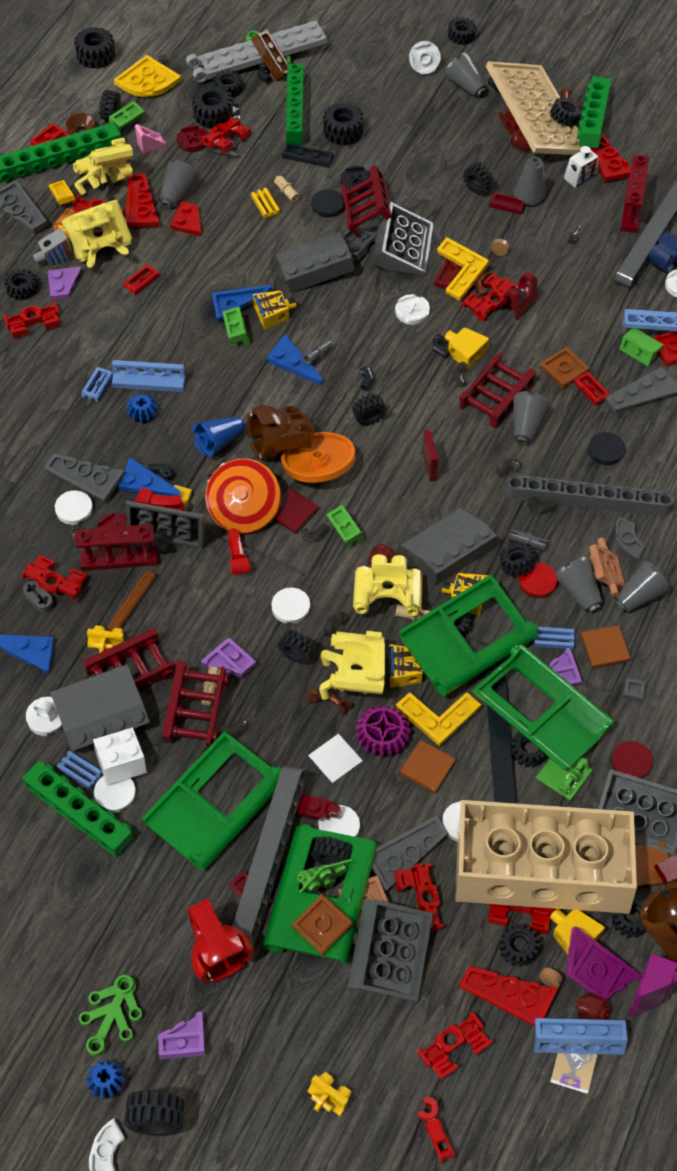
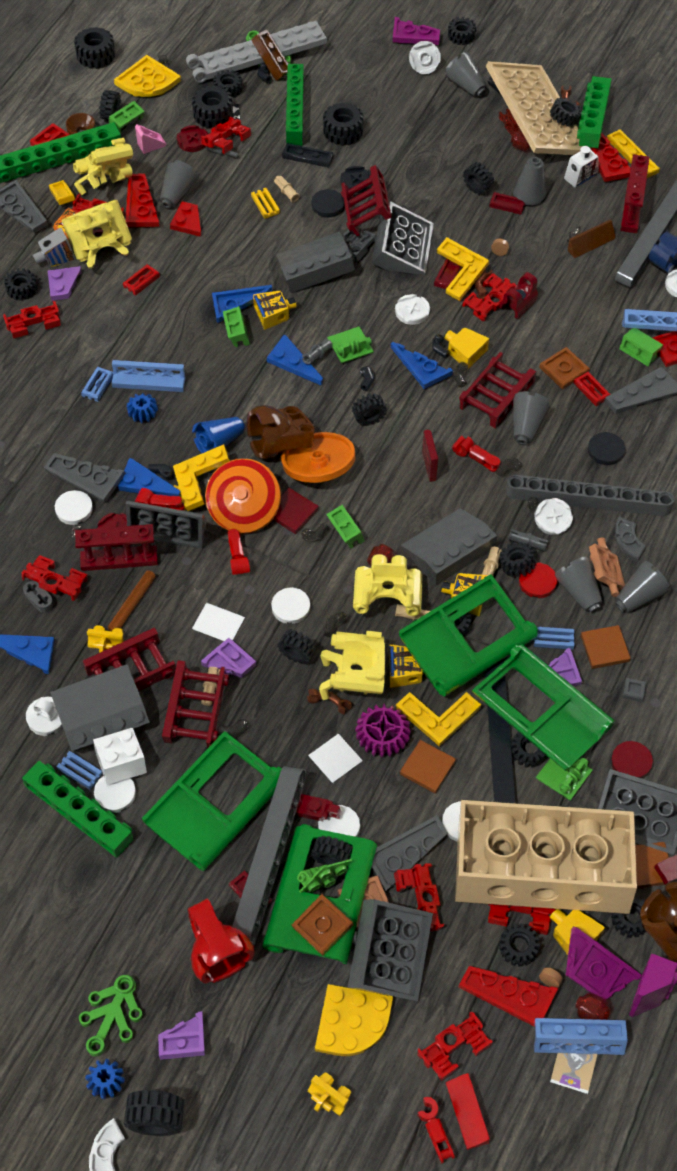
(188, 470): none -> yellow plate
(218, 622): none -> white sticker
(351, 344): none -> bright green hinge
(352, 1021): none -> yellow plate
(409, 33): none -> magenta wing
(423, 369): none -> blue wing
(465, 446): none -> red piece
(467, 1112): none -> red slope
(491, 562): none -> tan axle
(553, 516): none -> white tile
(591, 239): none -> reddish brown slope
(627, 148): none -> yellow tile

